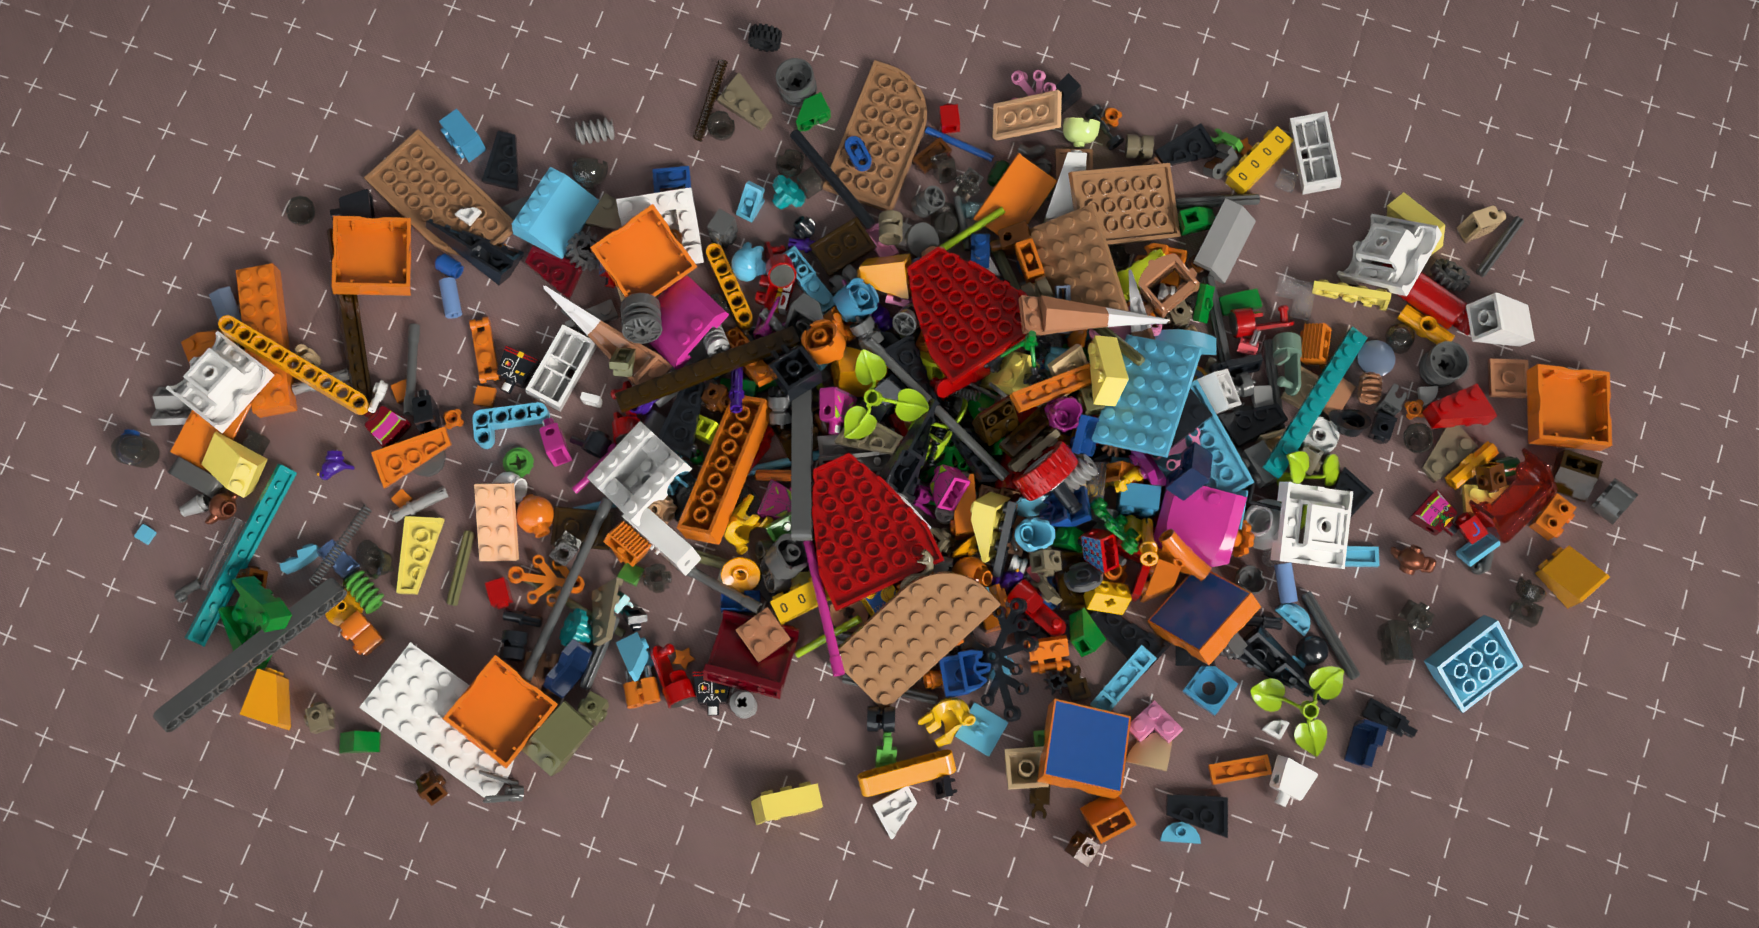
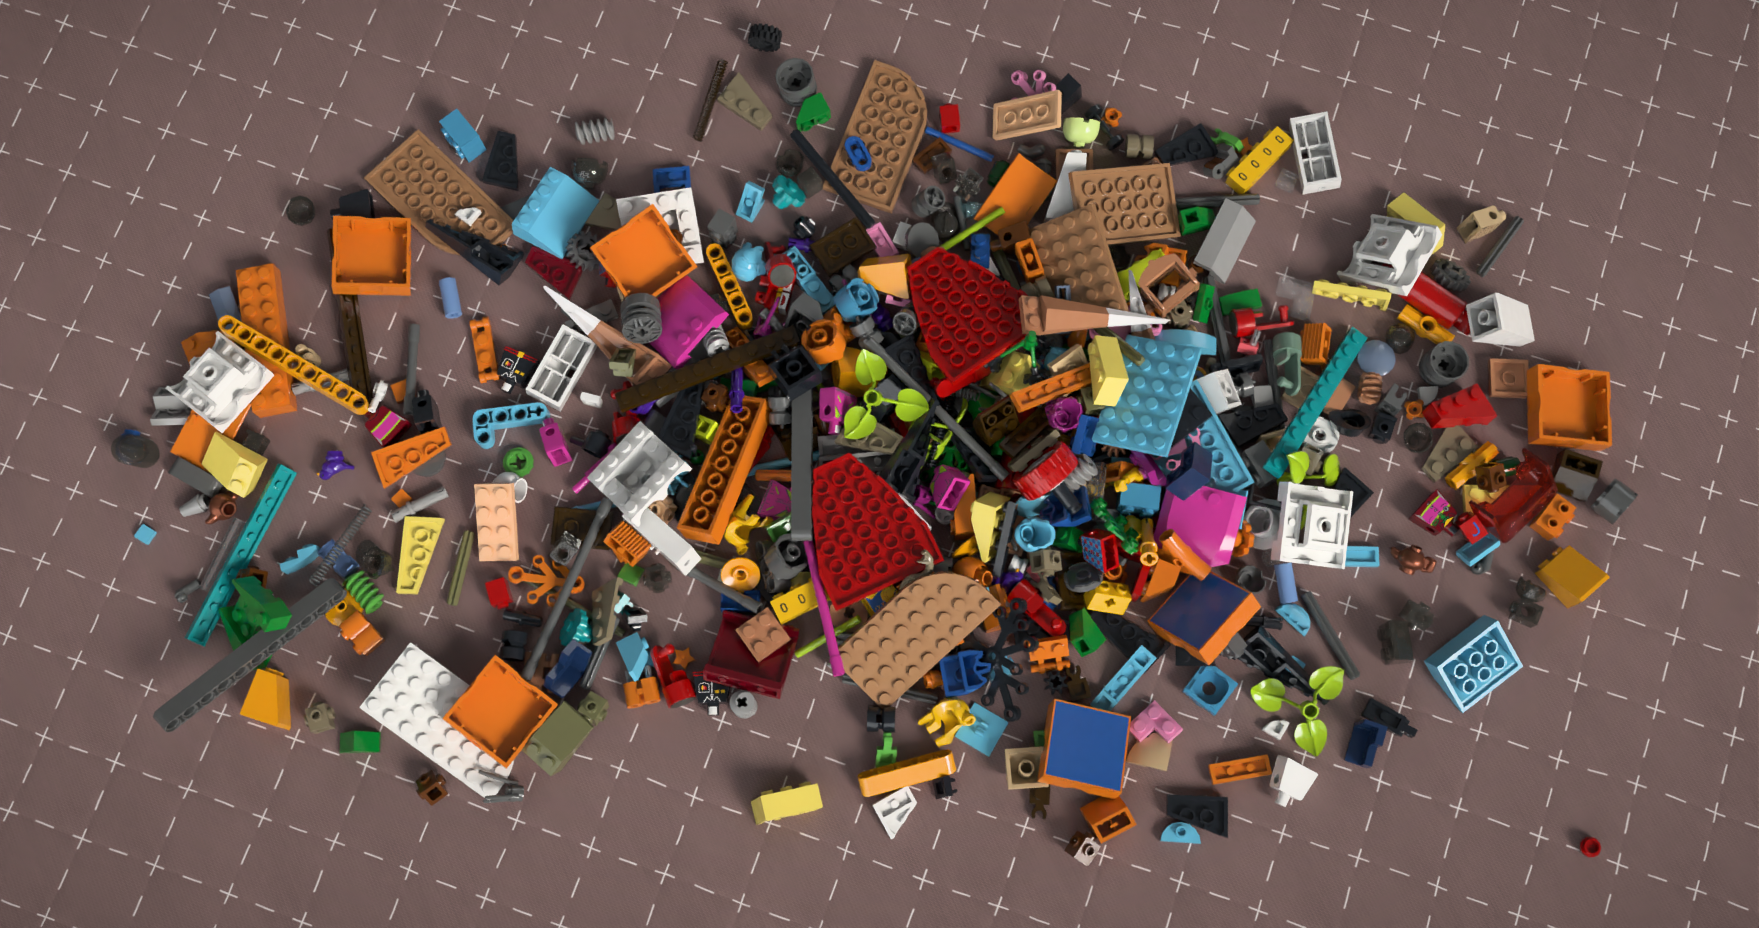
(448, 415): orange plate -> none
(449, 266): blue brick -> none
(485, 396): orange tile -> none
(535, 515): orange brick -> none
(720, 125): clear smoke hair -> none
(890, 227): dark tan wheel -> none
(943, 540): dark tan brick -> none
(1312, 650): black hair -> none
(1590, 847): none -> red plate

